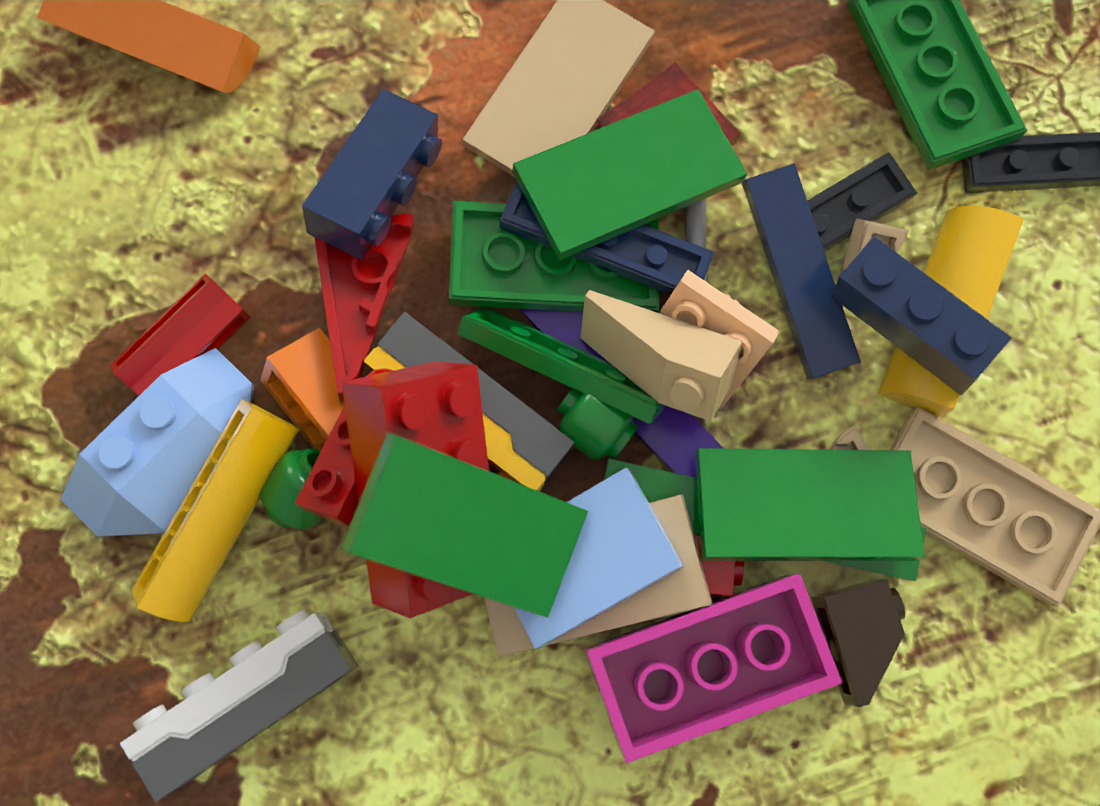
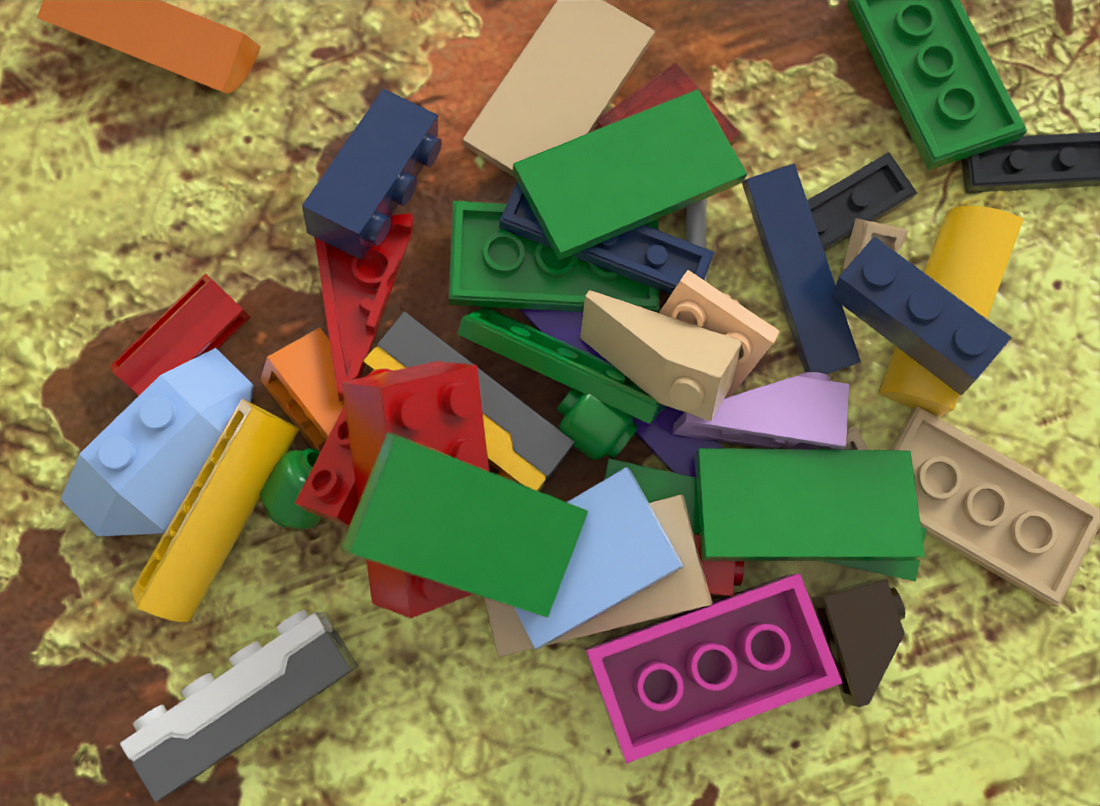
(787, 414): none -> lavender slope

